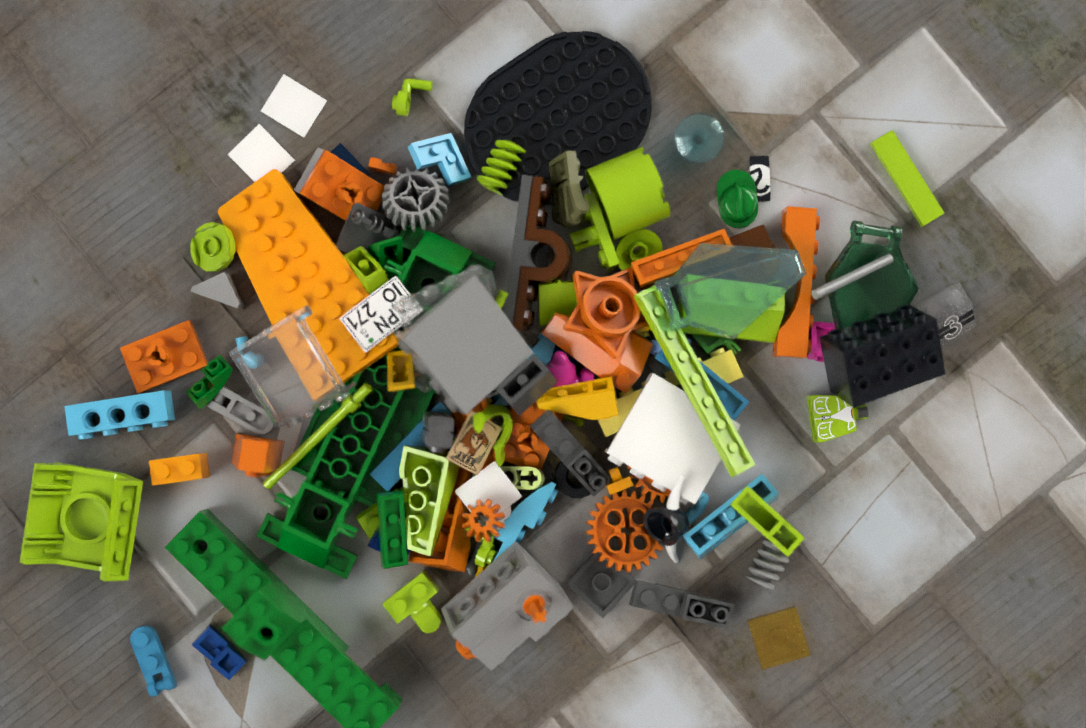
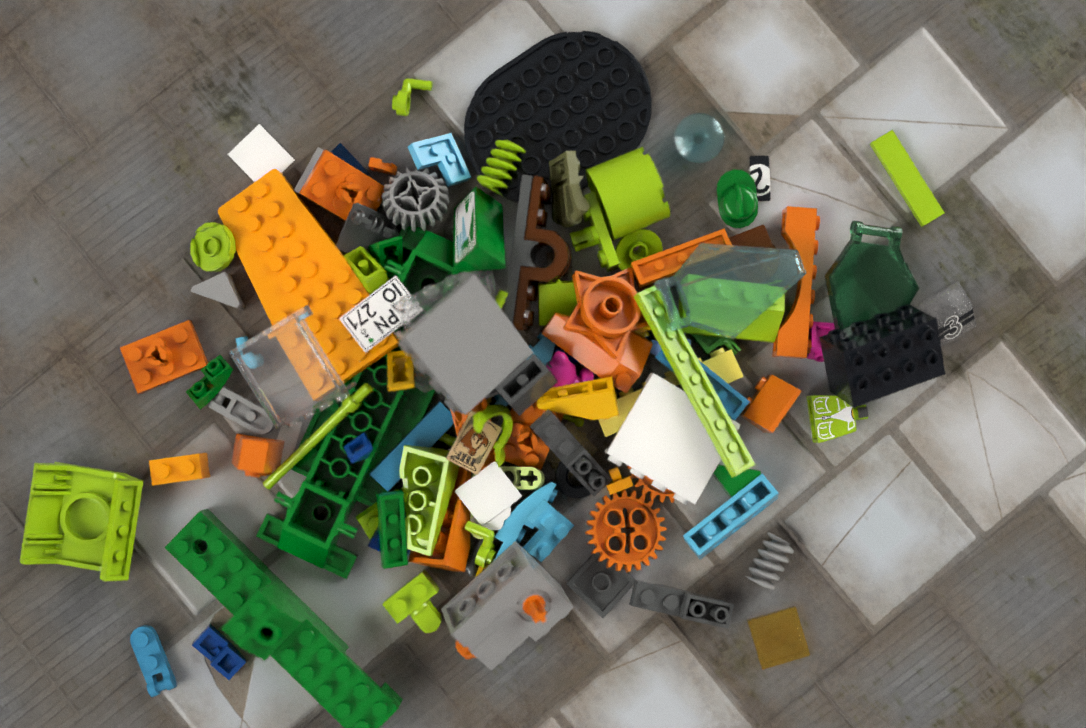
(80, 415): medium azure brick -> none
(293, 105): white sticker -> none
(358, 448): none -> blue slope
(437, 431): flat silver brick -> none
(476, 528): orange gear -> none
(478, 233): none -> green slope
(552, 529): none -> medium azure plate
(668, 522): black helmet -> none
(698, 508): medium azure arm -> none
(734, 484): none -> green slope
(767, 521): lime slope -> none
(769, 403): none -> orange slope
(852, 276): light grey bar -> none

